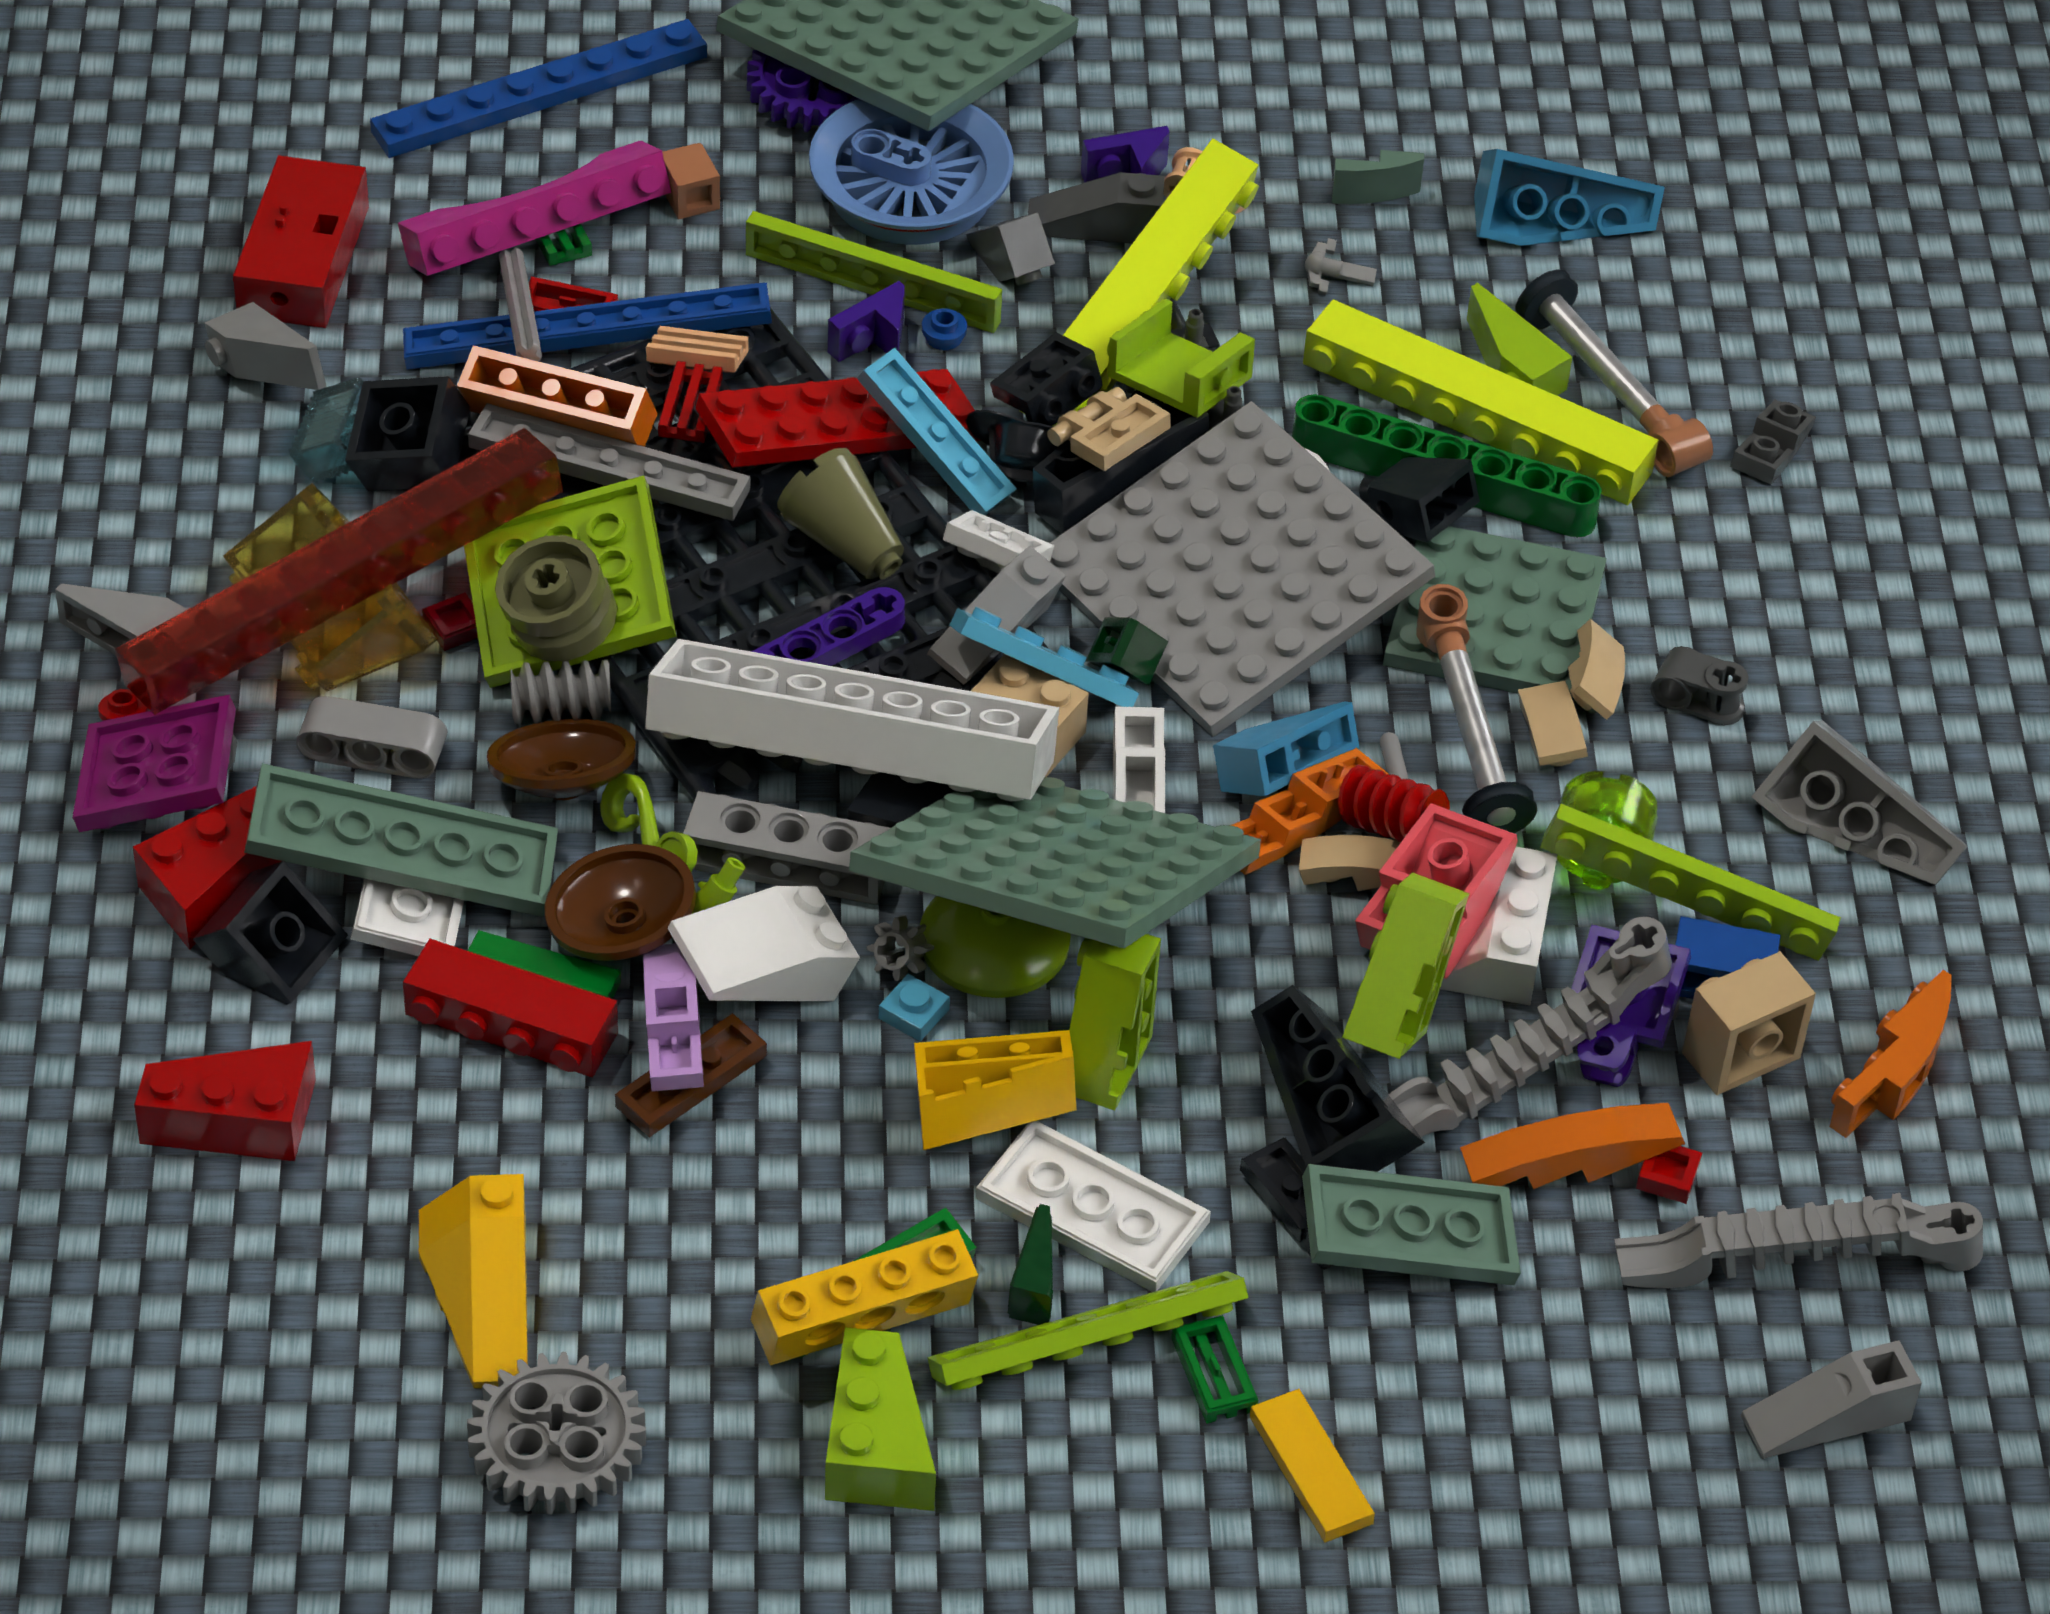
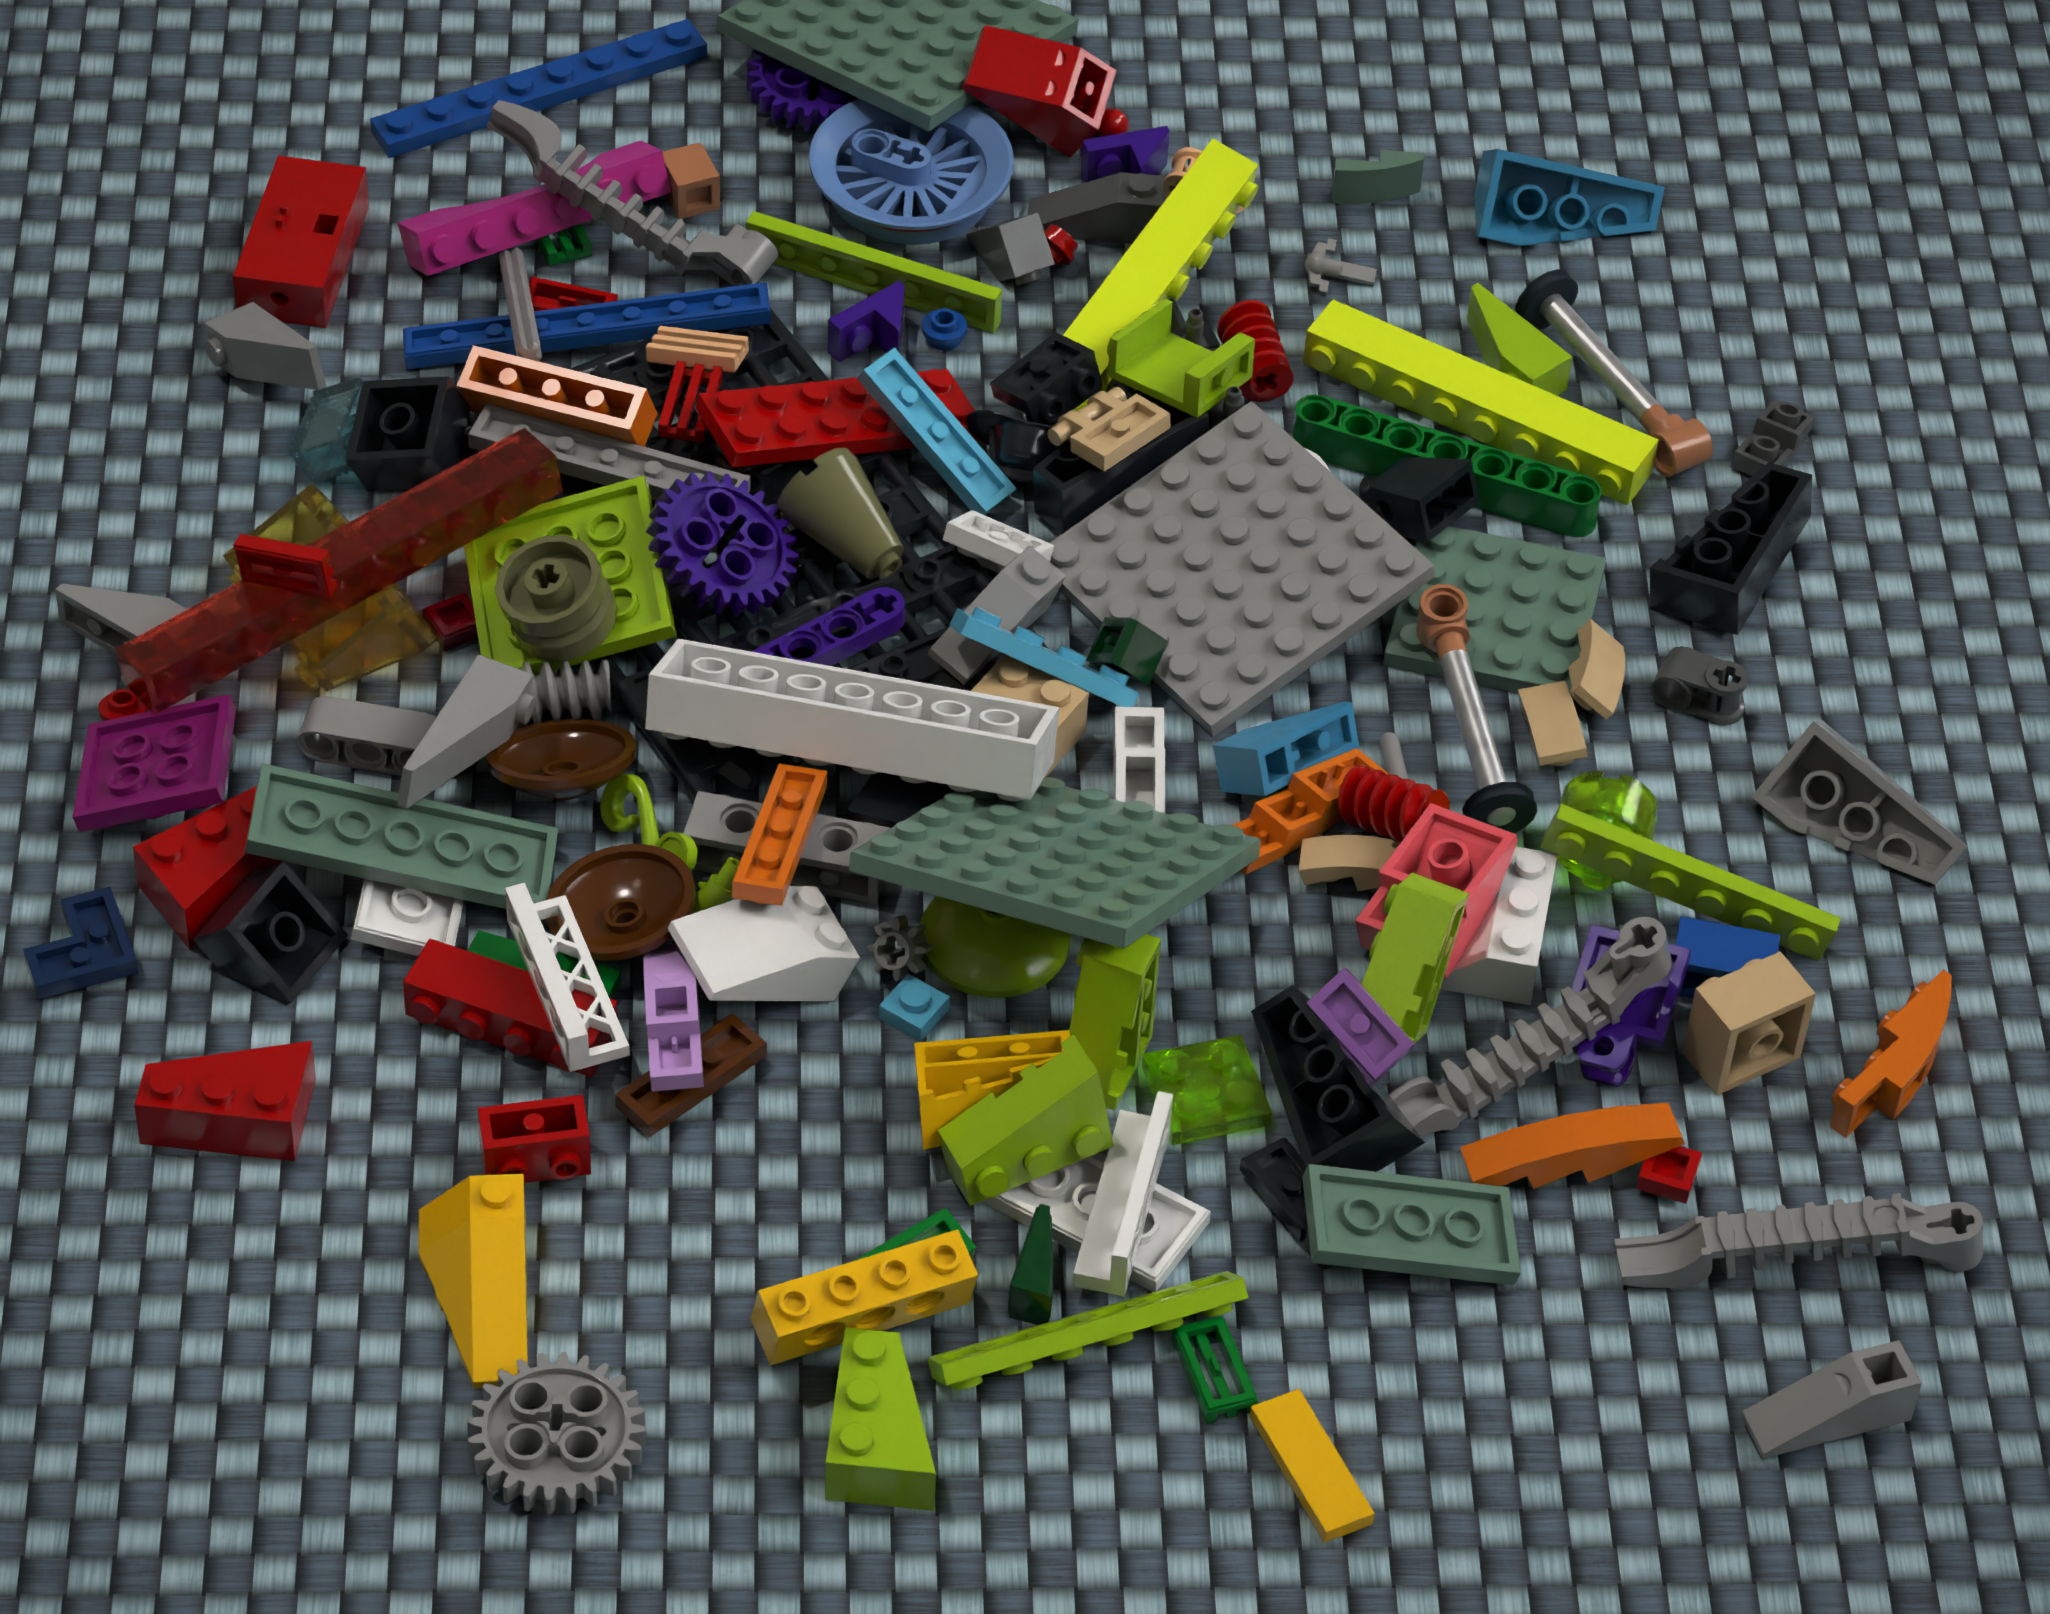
(93, 953): none -> dark blue plate
(285, 565): none -> red tile
(469, 726): none -> light grey wedge
(536, 1139): none -> red brick
(556, 985): none -> white fence
(691, 522): none -> dark purple gear
(737, 257): none -> light grey piece
(779, 835): none -> orange plate
(1030, 1129): none -> lime wedge
(1044, 87): none -> red slope
(1060, 244): none -> red plate
(1123, 1199): none -> white fence
(1211, 1088): none -> clear neon green plate
(1271, 367): none -> red piece
(1361, 1024): none -> medium lavender plate
(1737, 552): none -> black wedge

